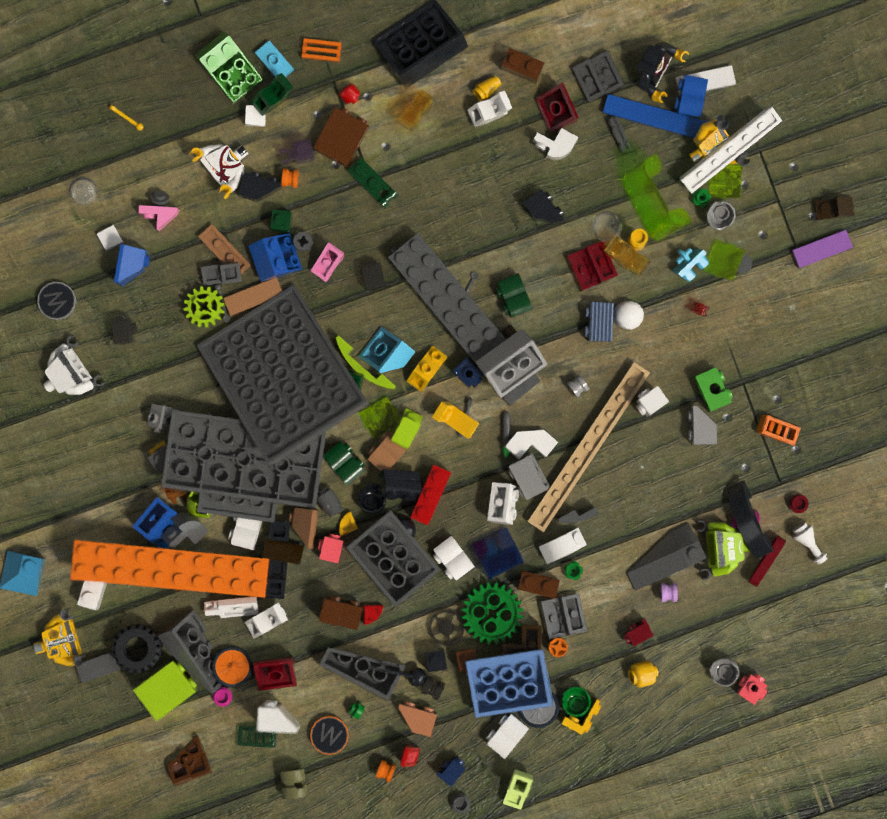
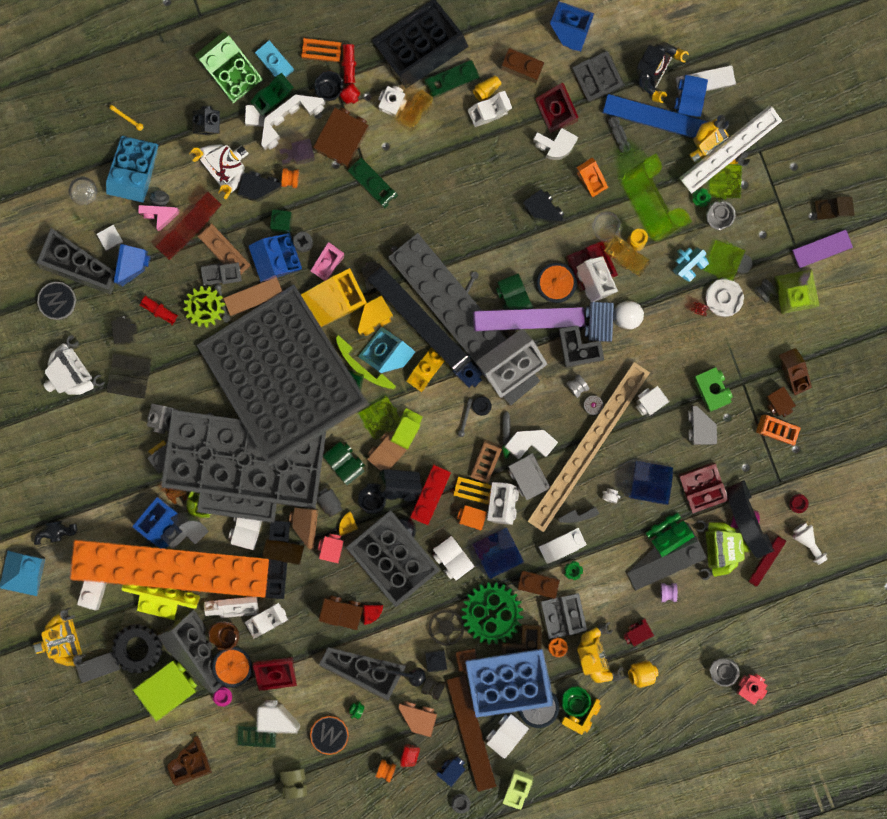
(55, 532): none -> black piece
(71, 262): none -> dark grey wedge
(129, 375): none -> clear smoke slope
(131, 169): none -> dark azure slope
(158, 310): none -> red pin
(161, 601): none -> neon yellow bracket
(189, 226): none -> clear red slope
(206, 121): none -> black brick
(224, 635): none -> reddish brown hair
(311, 104): none -> white slope
(328, 85): none -> black hair
(334, 298): none -> yellow slope
(348, 64): none -> red pin
(374, 314): none -> yellow slope
(389, 107): none -> white brick
(418, 318): none -> black beam
(452, 79): none -> dark green plate
(455, 418): yellow bracket -> none
(458, 486): none -> yellow tile
(471, 733): none -> reddish brown tile
(472, 517): none -> orange brick
(482, 406): none -> black tile
(491, 445): none -> medium nougat slope
(528, 319): none -> medium lavender tile
(556, 282): none -> orange wheel
(571, 25): none -> blue slope
(577, 353): none -> dark grey brick
(591, 177): none -> orange slope
(593, 405): none -> light grey tile
(594, 658): none -> yellow torso
(596, 279): none -> white slope
(611, 496): none -> white plate
(651, 483): none -> clear blue slope
(672, 538): none -> green plate
(703, 487): none -> dark red slope
(724, 297): none -> white tile
(765, 290): none -> dark grey wheel
(780, 402): none -> reddish brown brick
(795, 371): none -> reddish brown slope
(796, 291): none -> lime slope

